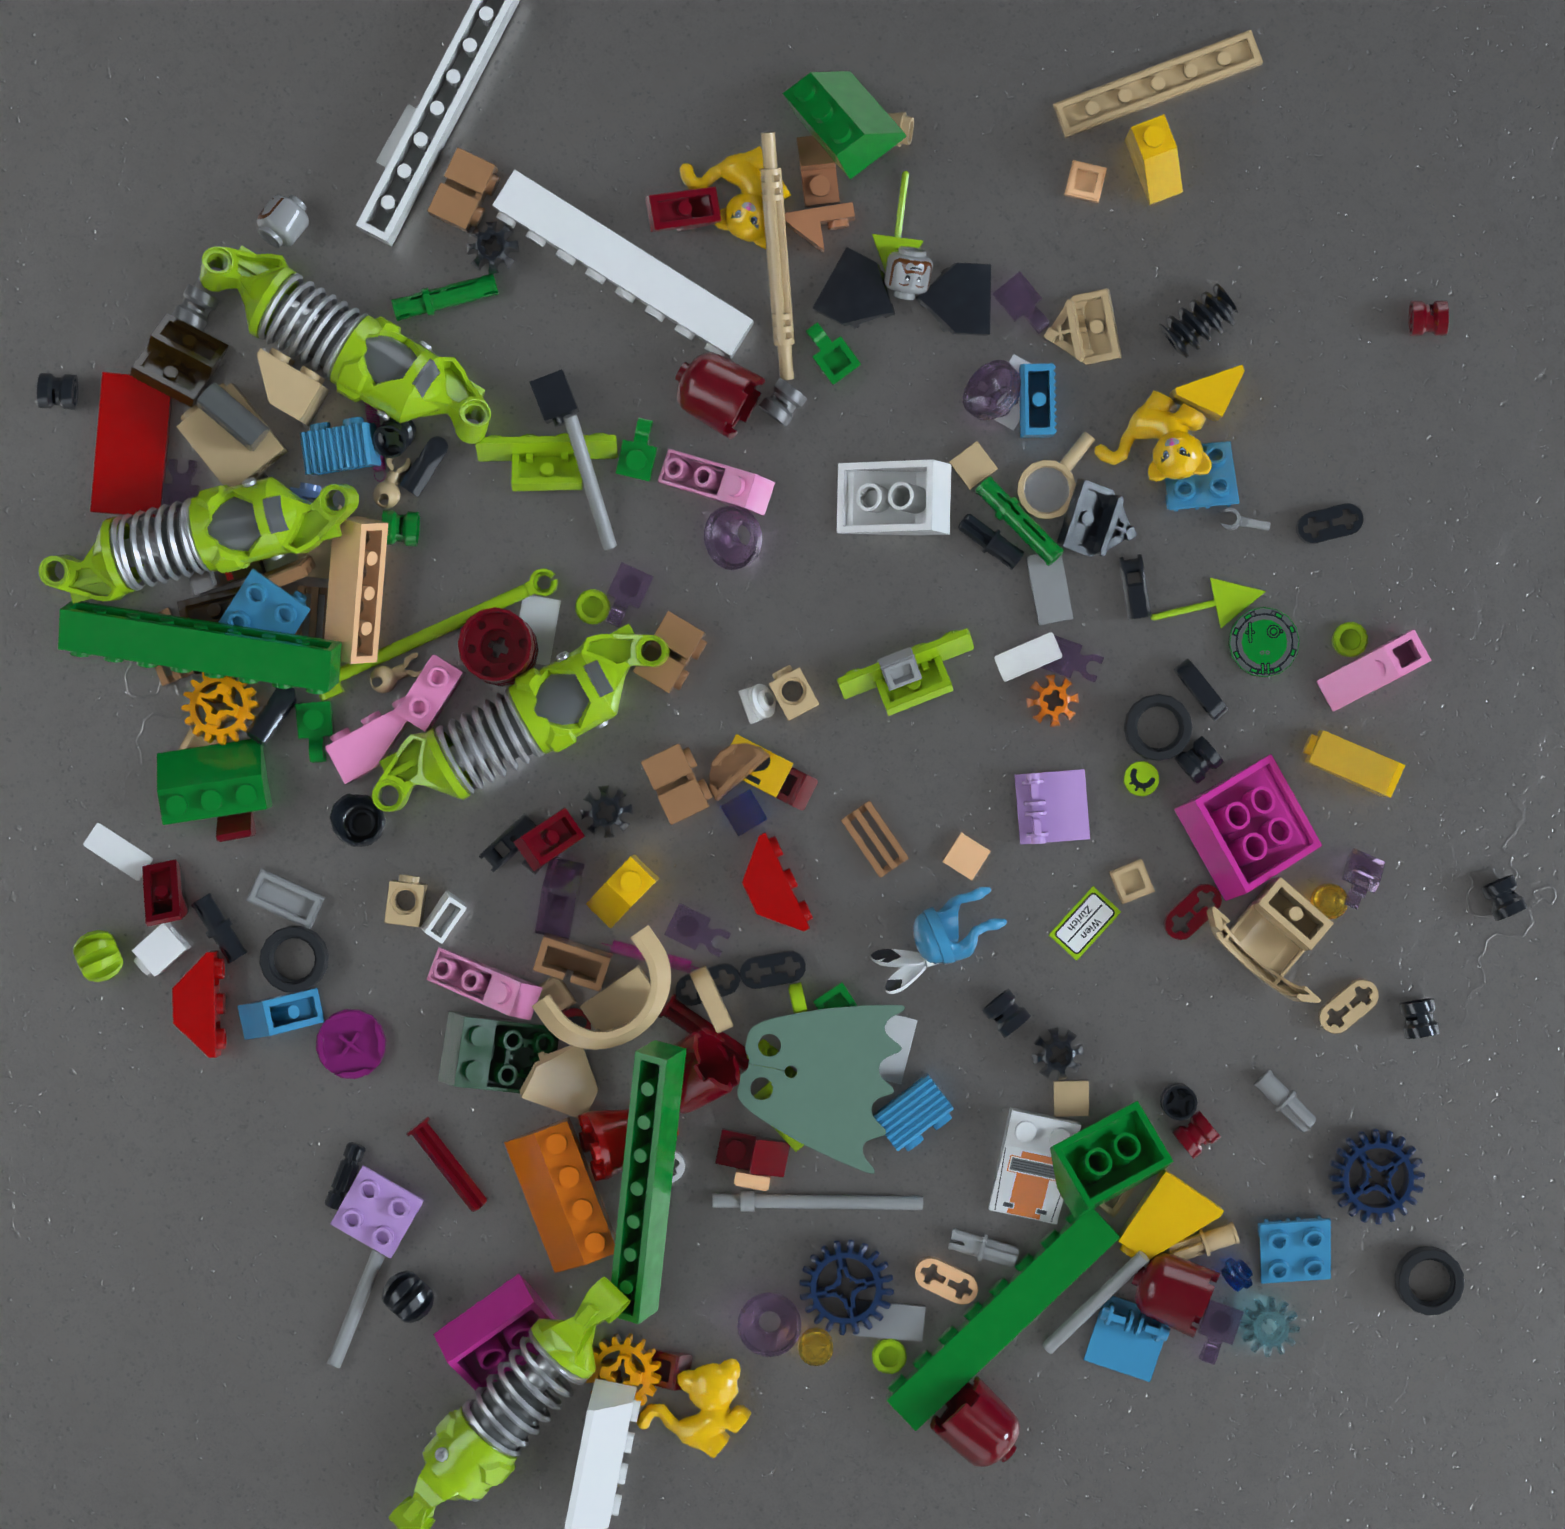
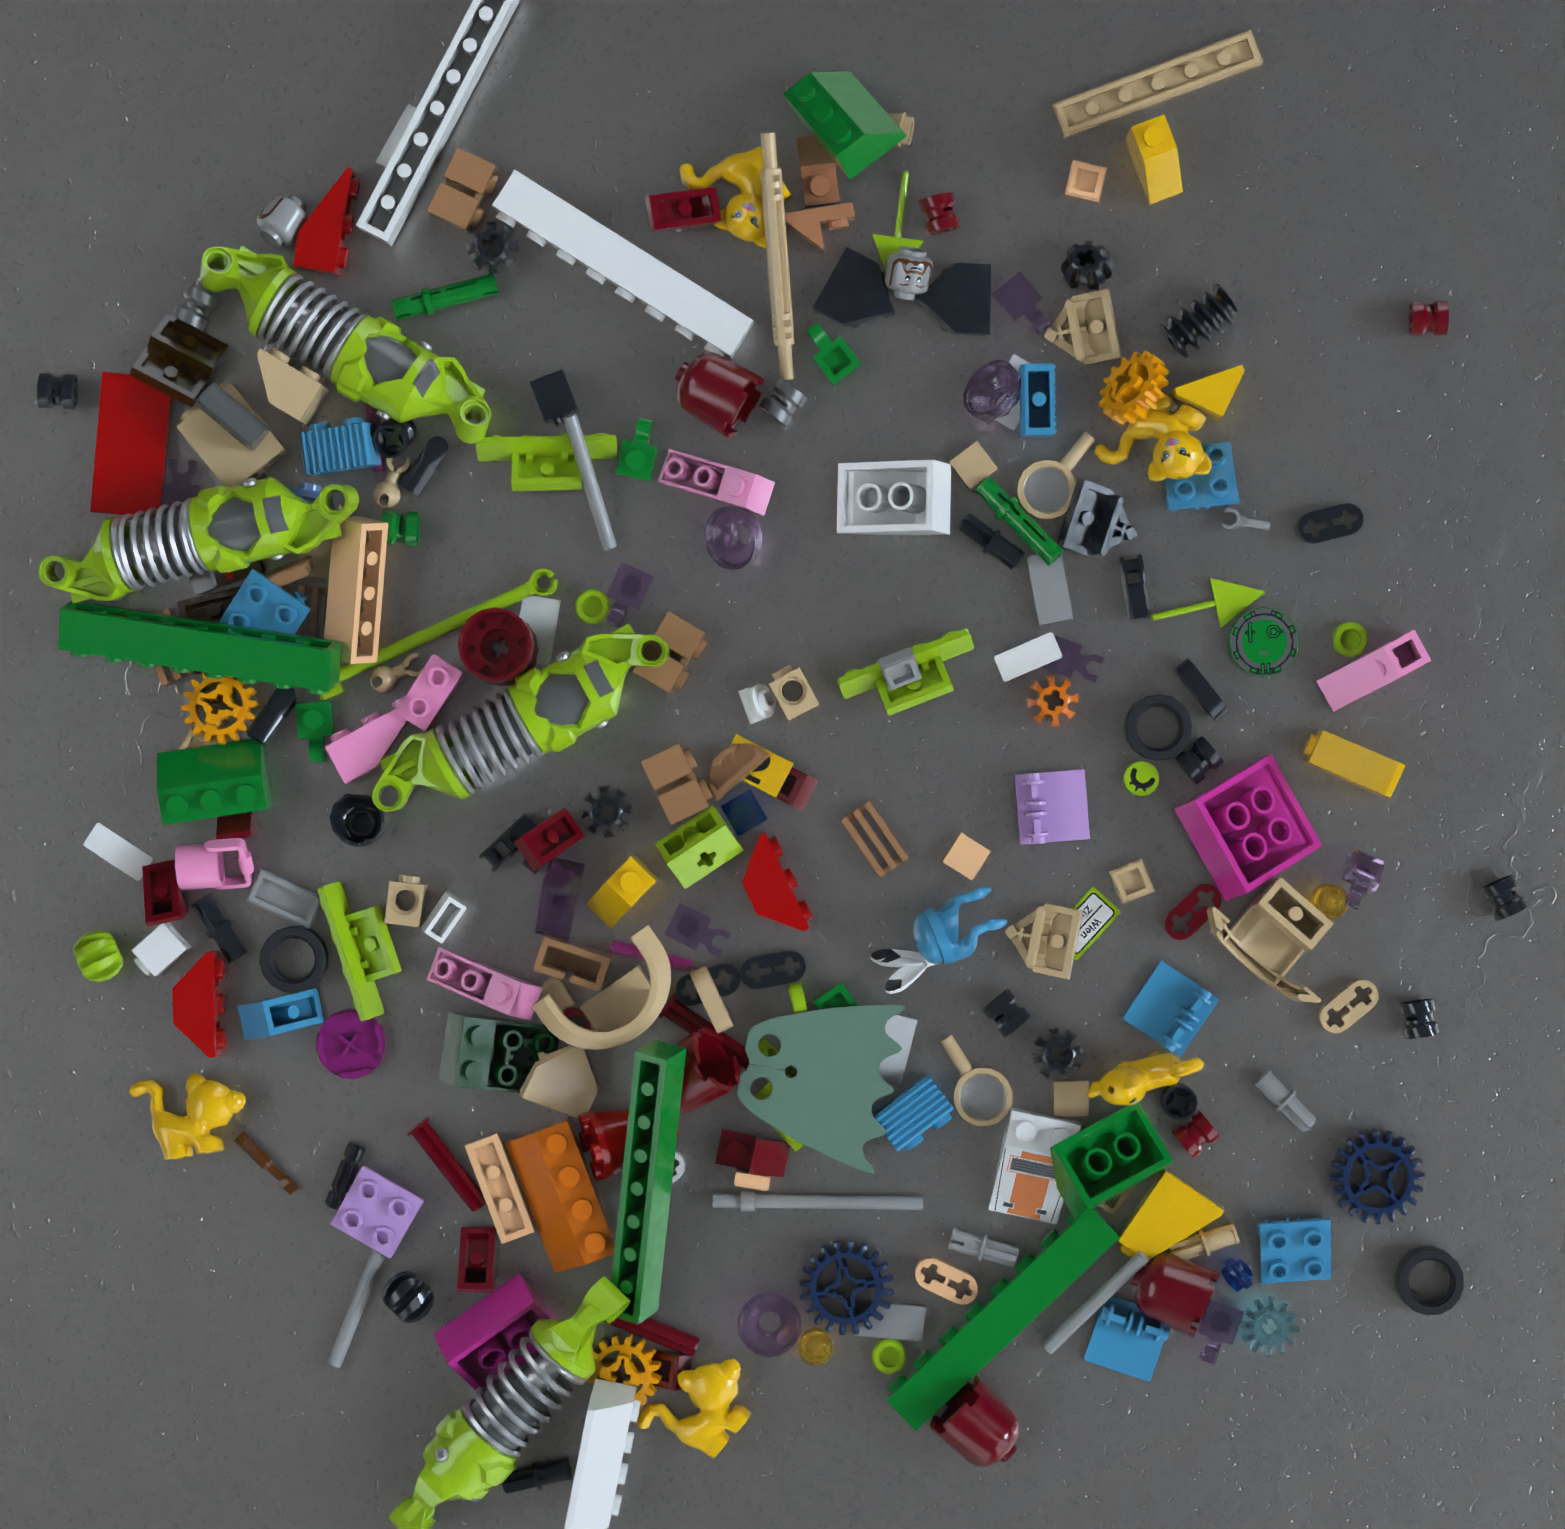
(204, 865): none -> bright pink piece
(207, 1107): none -> yellow animal
(265, 1161): none -> reddish brown piece
(323, 234): none -> red slope
(362, 947): none -> lime bracket
(477, 1259): none -> dark red slope
(500, 1188): none -> light nougat plate
(538, 1476): none -> black axle
(661, 1334): none -> dark red axle
(699, 847): none -> lime brick
(939, 213): none -> dark red wheel
(981, 1092): none -> piece
(1048, 939): none -> tan slope
(1086, 267): none -> black piece
(1132, 1079): none -> yellow animal
(1133, 387): none -> light orange gear
(1170, 1008): none -> dark azure hinge

